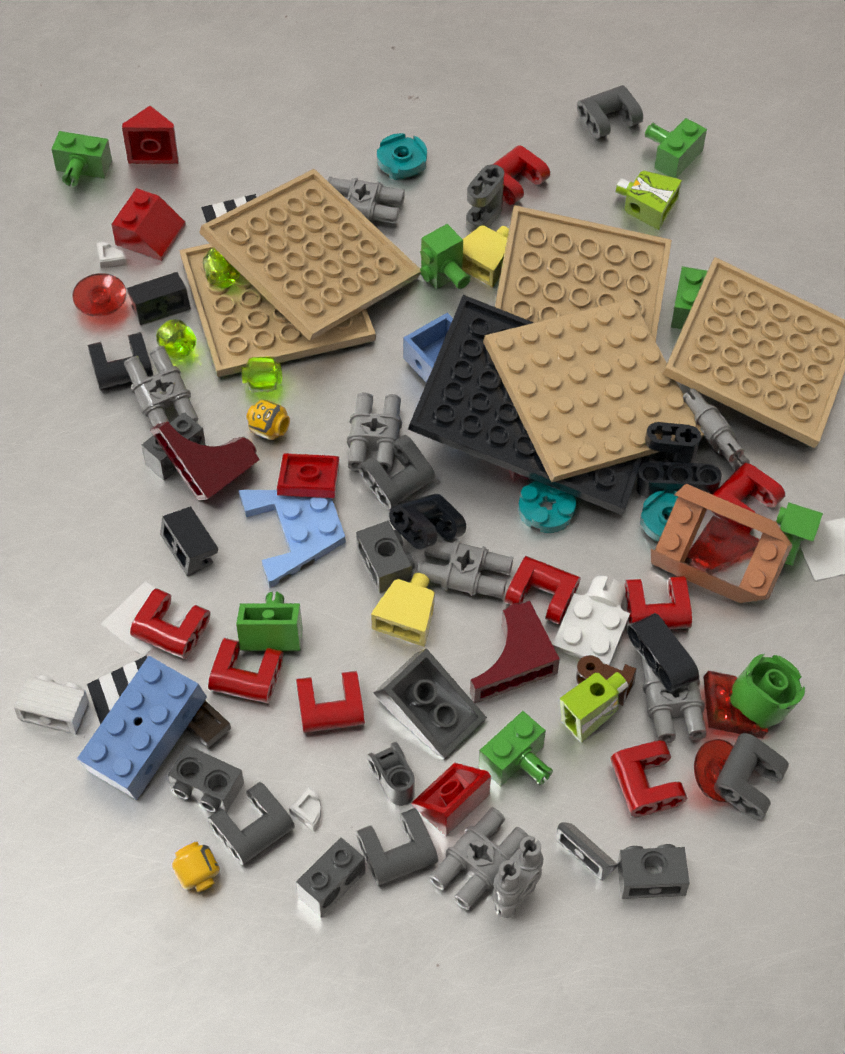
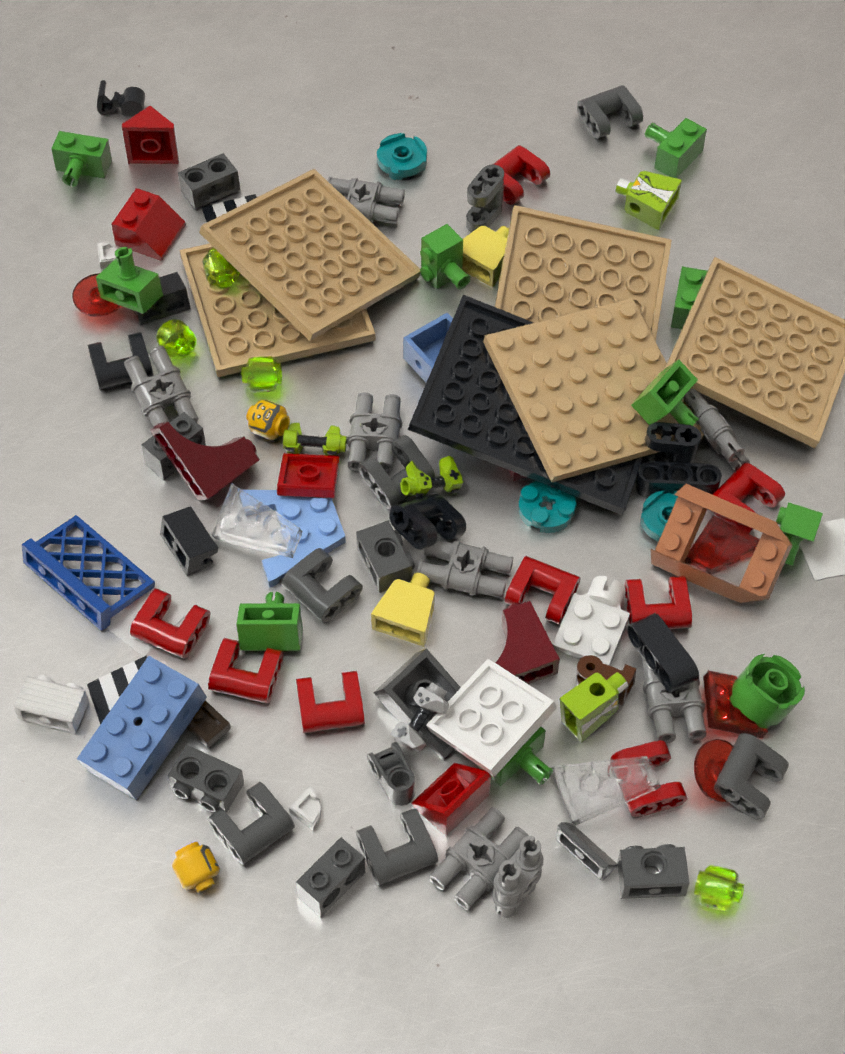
(71, 588): none -> blue fence
(128, 284): none -> bright green brick
(130, 101): none -> black leg
(209, 181): none -> dark grey brick
(255, 525): none -> clear wing
(322, 603): none -> dark grey connector
(331, 443): none -> lime piece
(419, 483): none -> lime piece
(430, 701): none -> light grey piece
(492, 717): none -> white plate
(603, 785): none -> clear wing
(666, 394): none -> bright green brick
(718, 888): none -> clear neon green head

